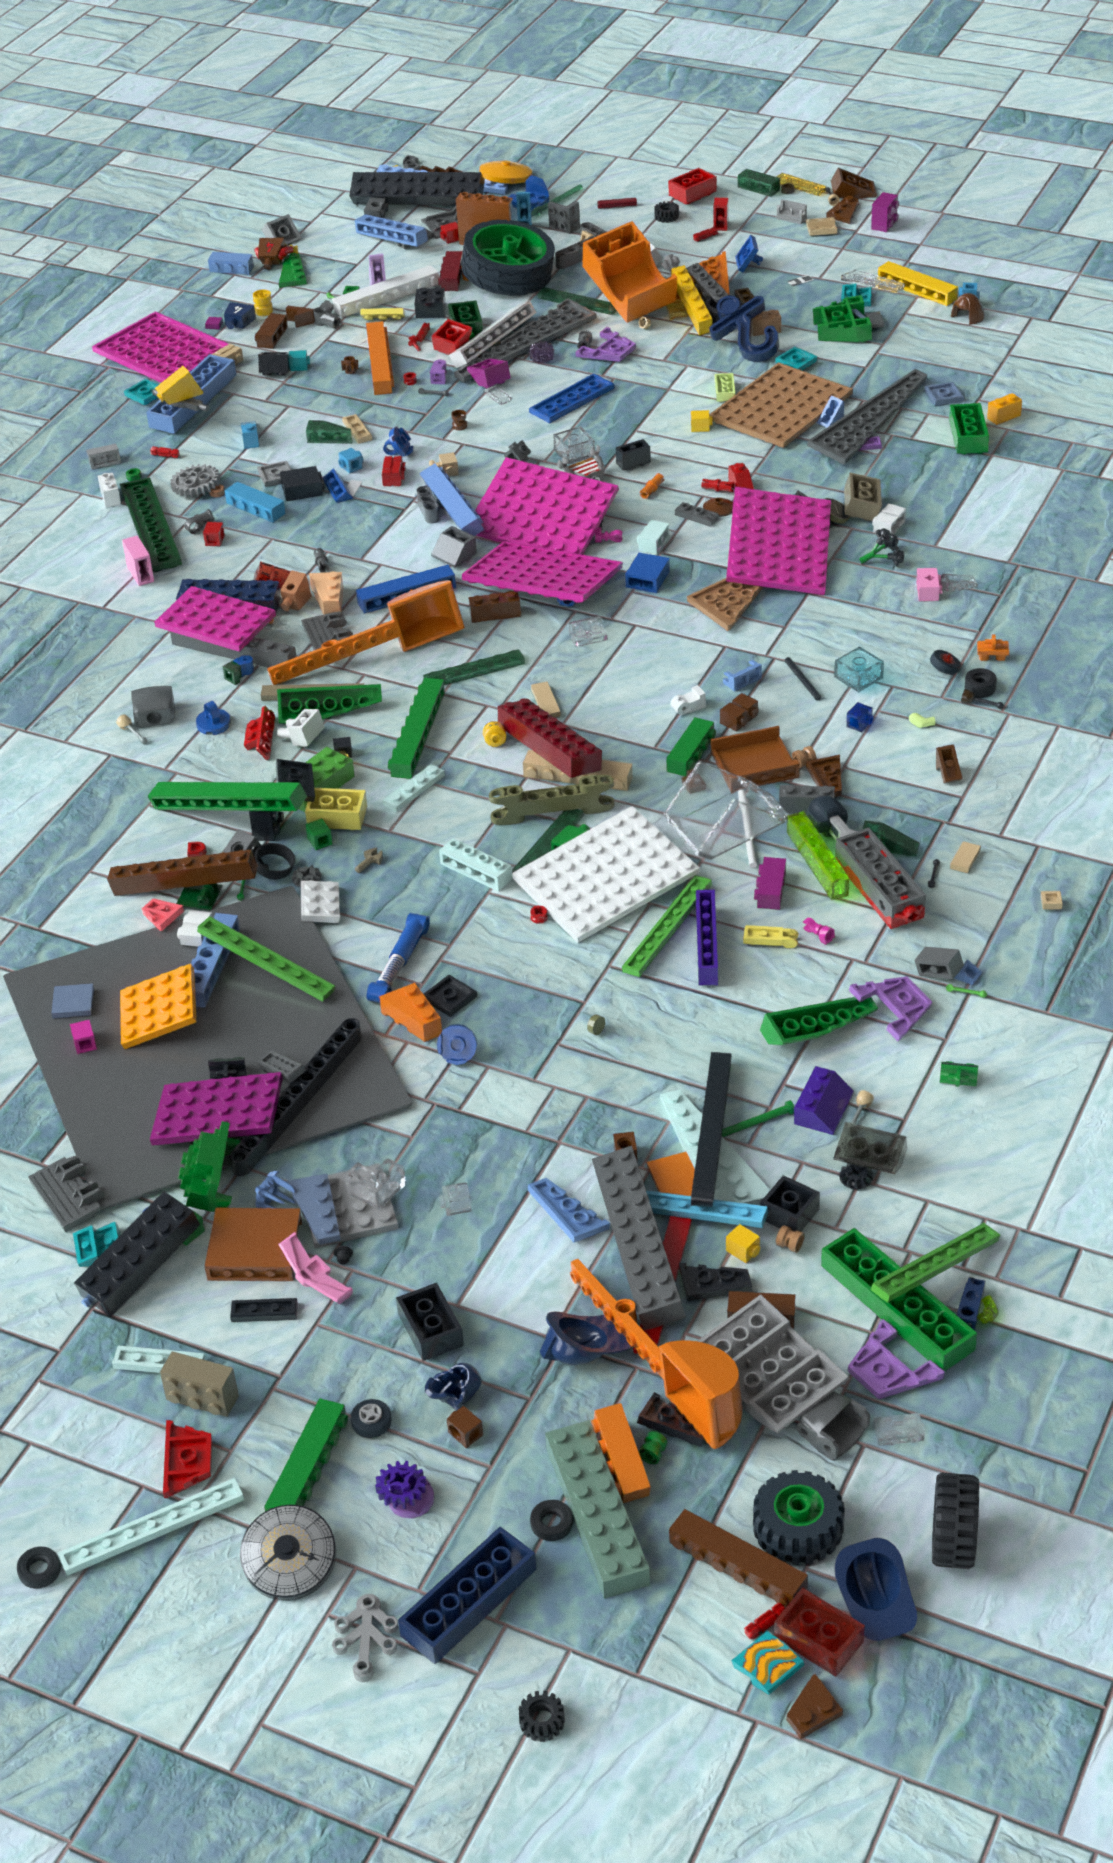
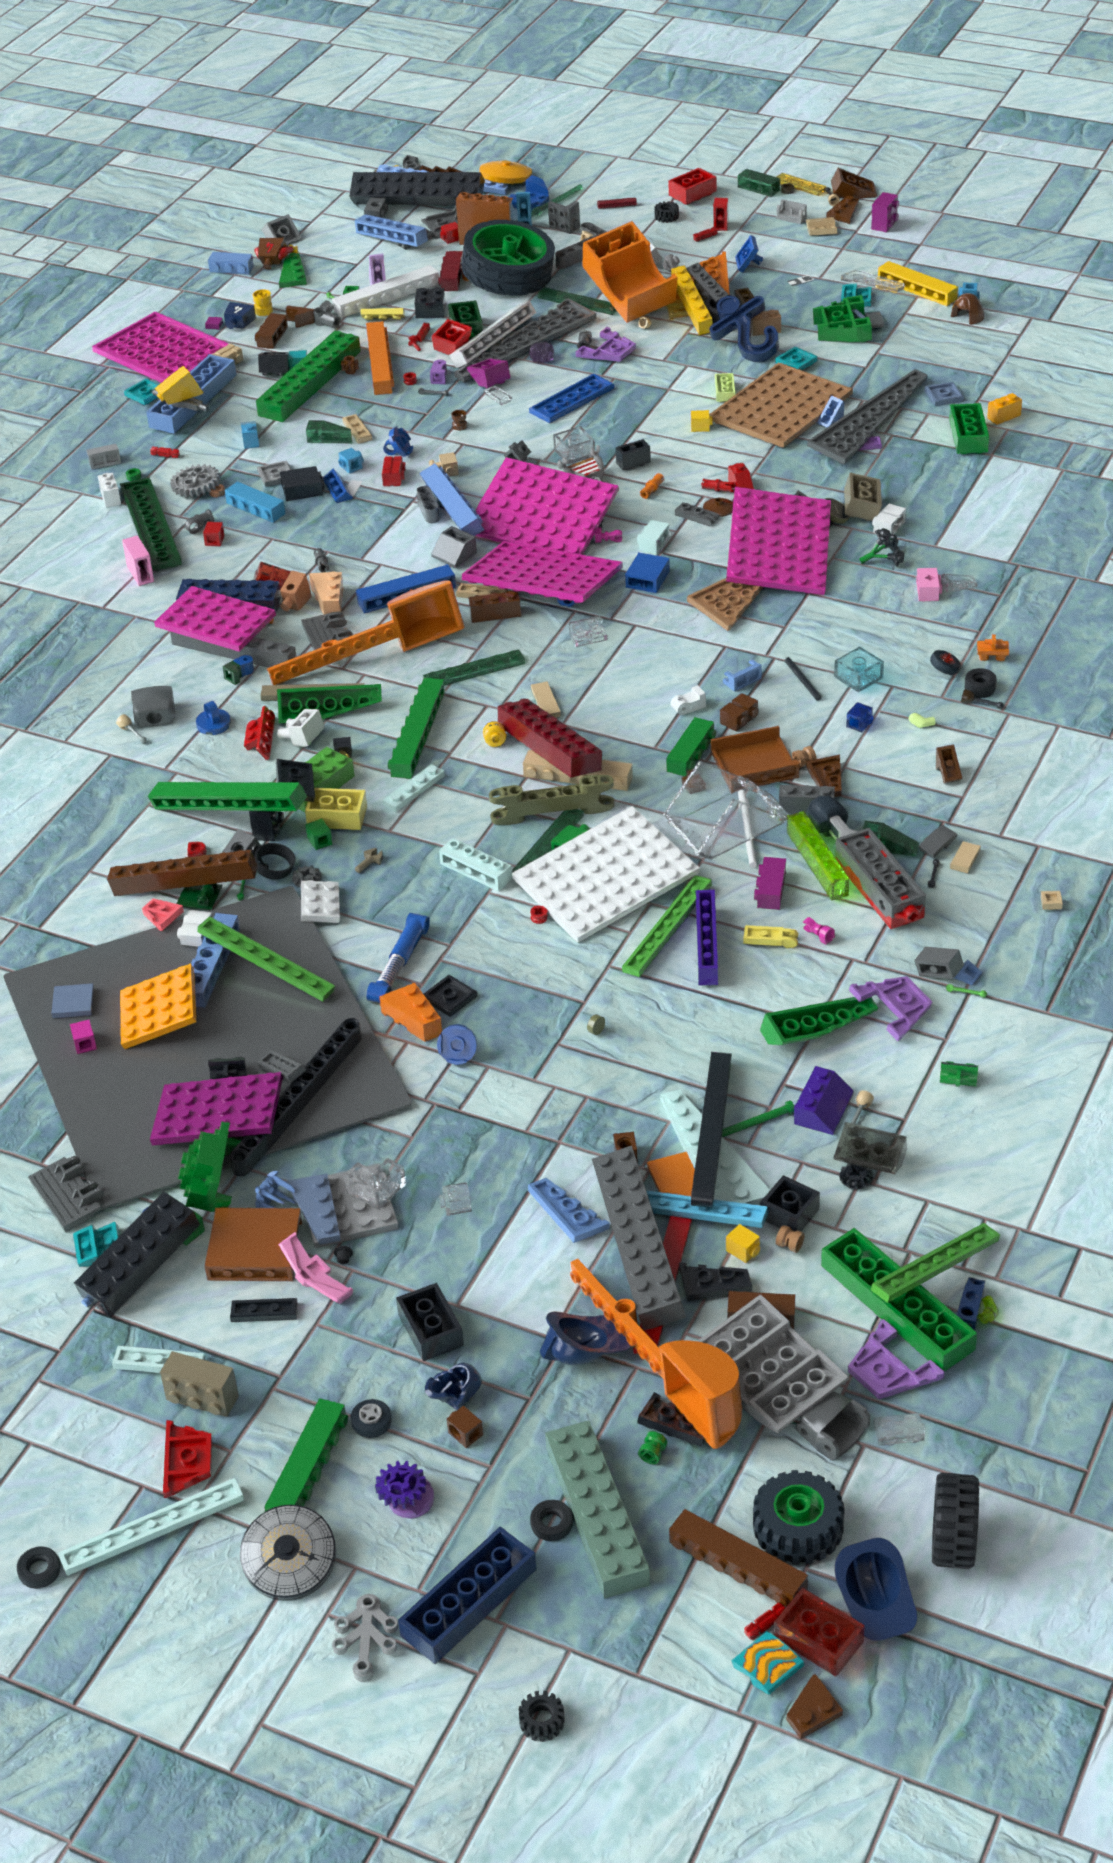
(307, 376): none -> green brick
(470, 590): none -> tan tile
(621, 1452): orange wedge -> none
(937, 840): none -> dark grey slope

